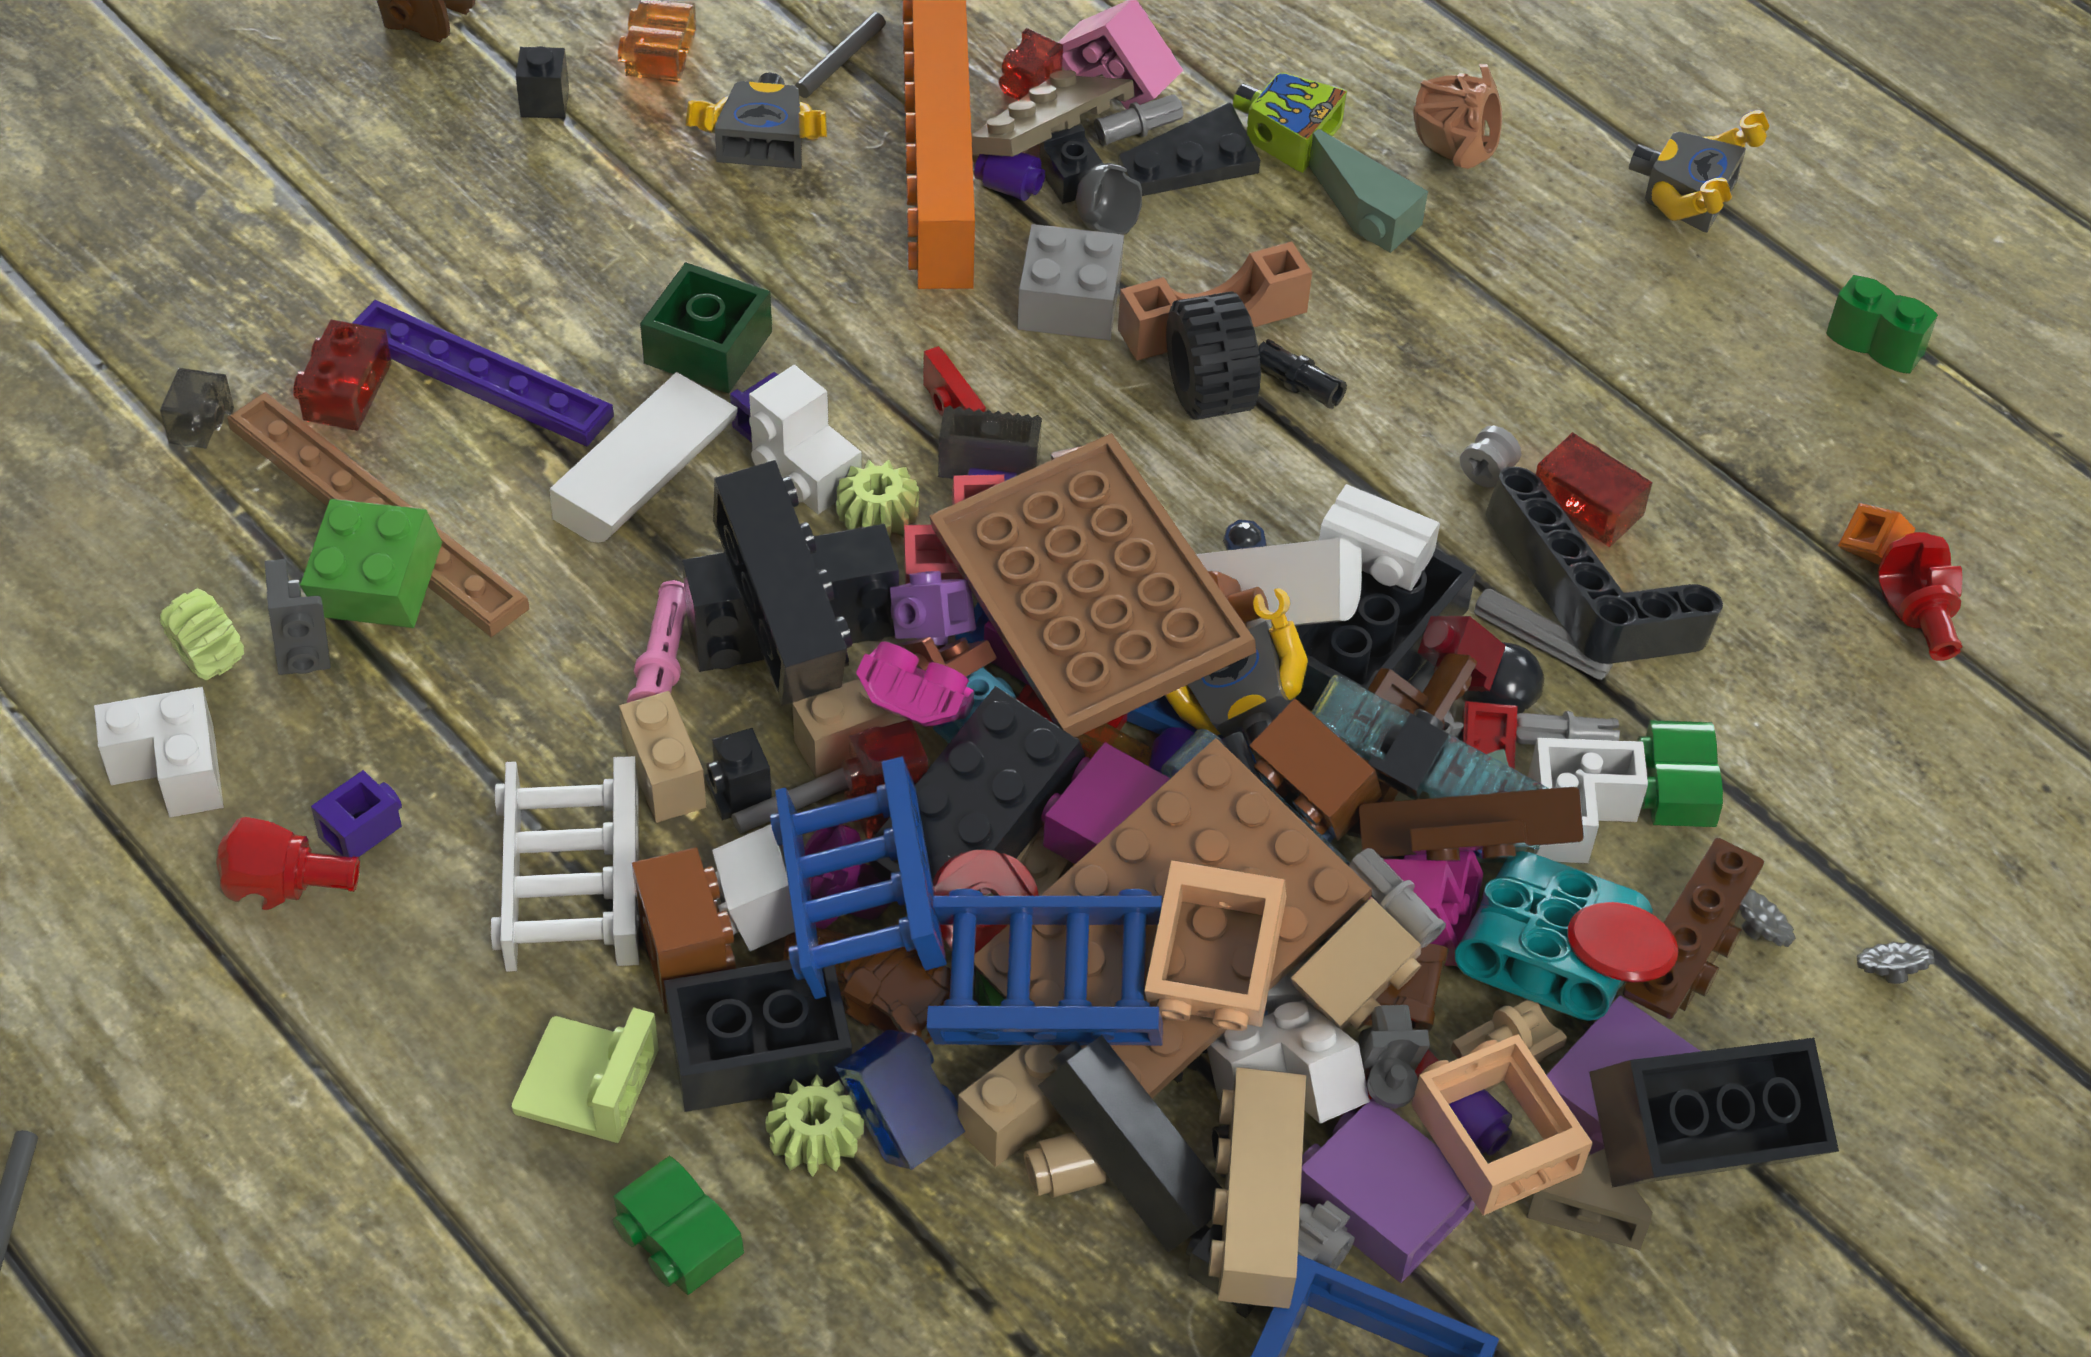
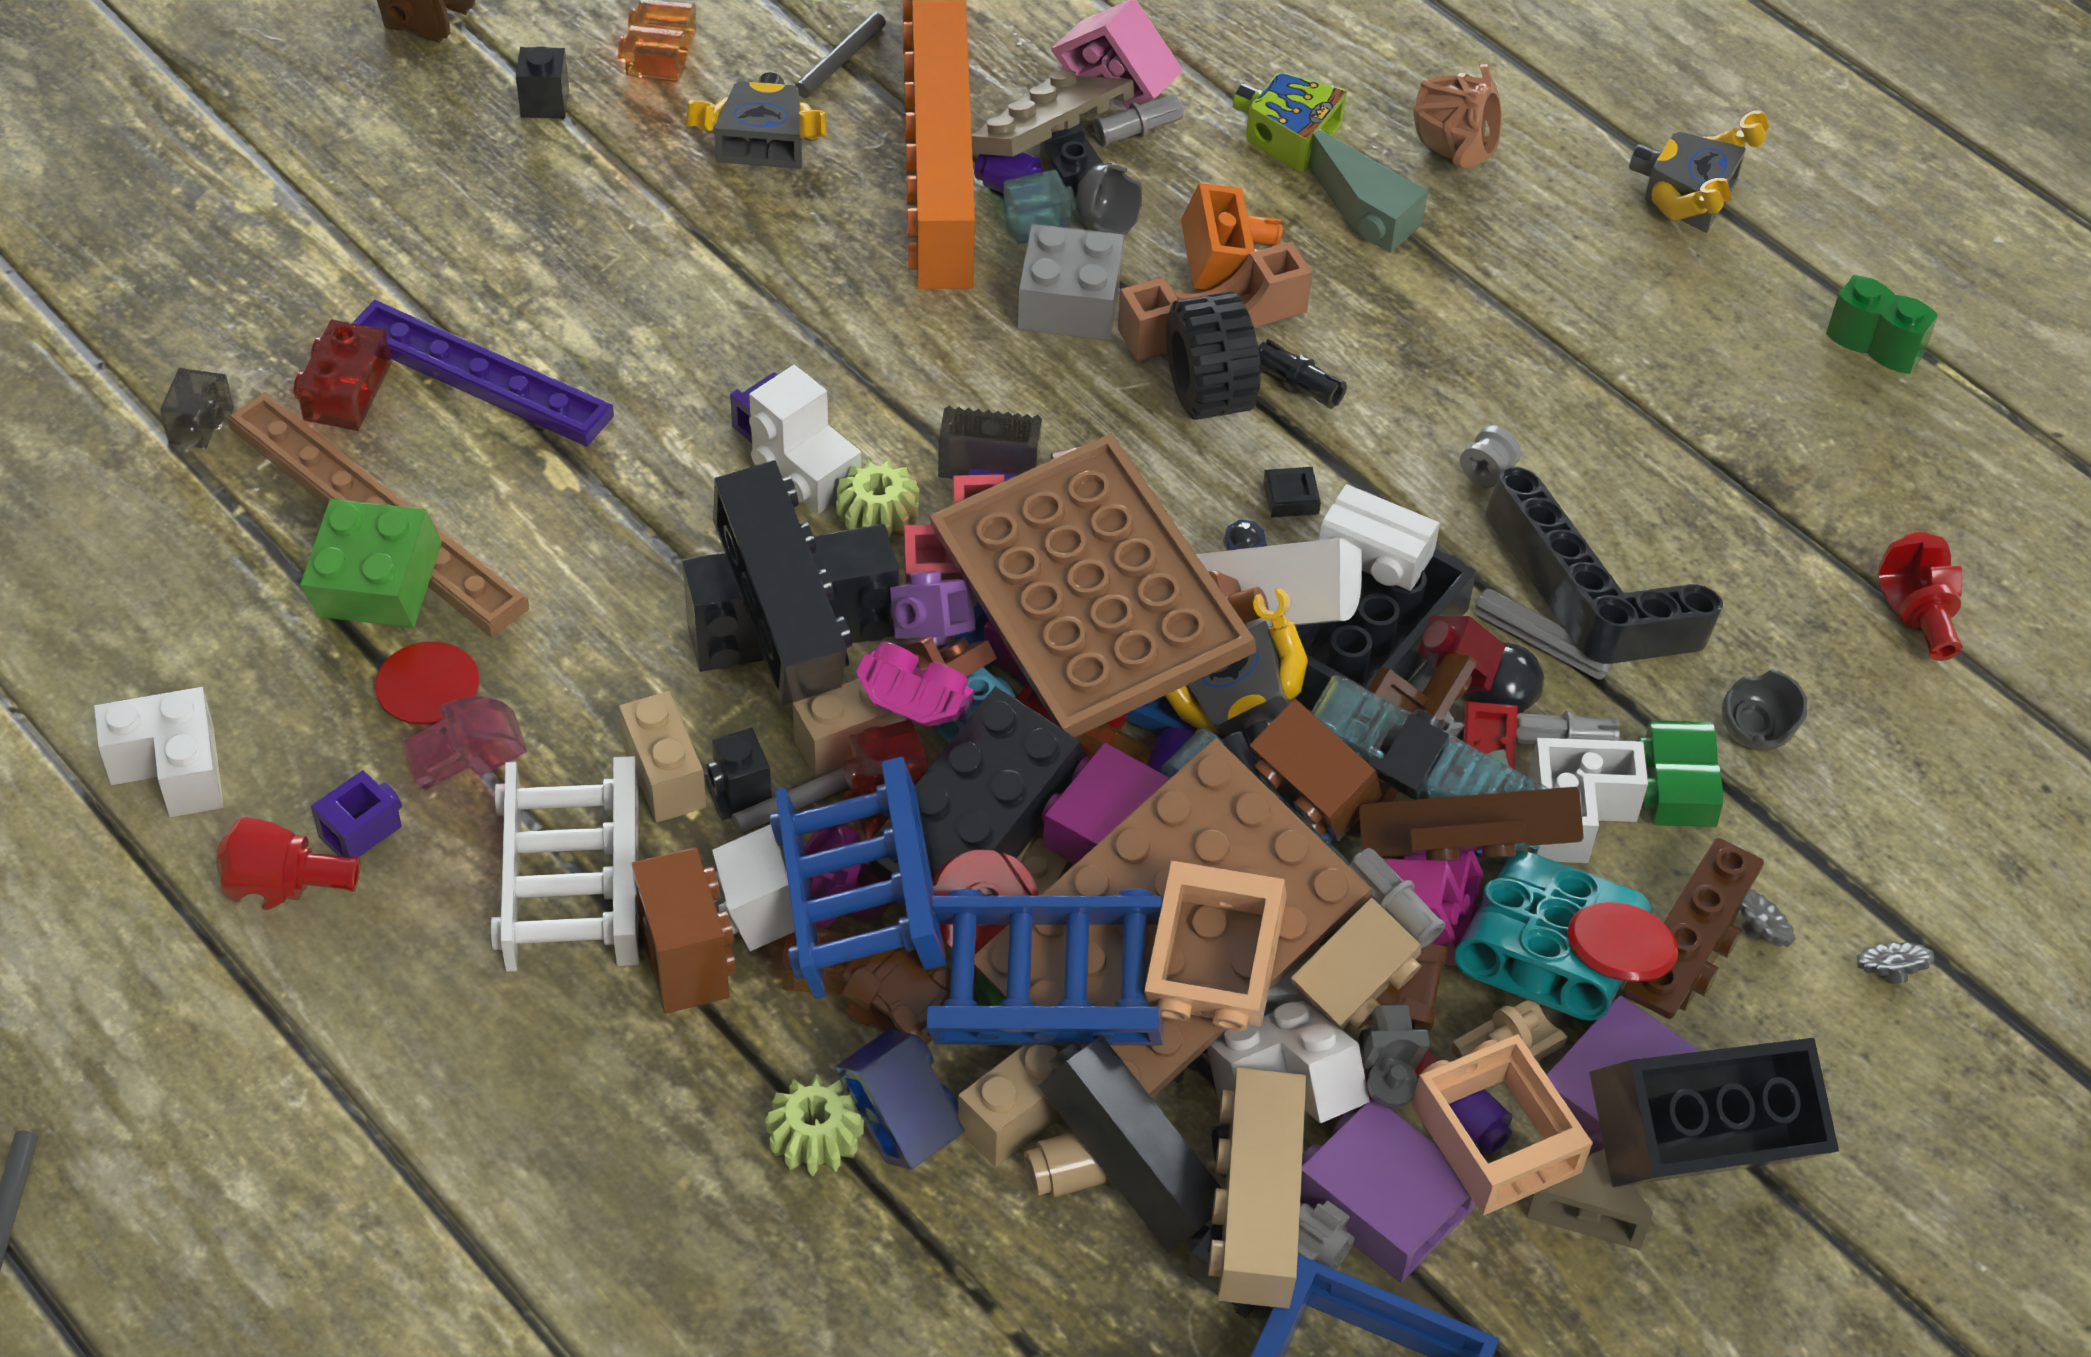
(202, 634): yellowish green gear -> none
(295, 623): dark grey bracket -> none
(423, 678): none -> red piece
(473, 734): none -> clear pink brick
(588, 1075): yellowish green bracket -> none
(638, 458): white brick -> none
(658, 667): bright pink pin -> none
(677, 1226): green brick -> none
(706, 327): dark green brick -> none
(753, 1033): black brick -> none
(947, 383): red plate -> none
(1030, 64): clear red brick -> none
(1038, 201): none -> clear light blue brick
(1193, 154): black wing -> none
(1222, 234): none -> orange brick
(1291, 492): none -> black tile
(1594, 488): clear red brick -> none
(1764, 710): none -> dark grey hair
(1873, 531): orange slope -> none

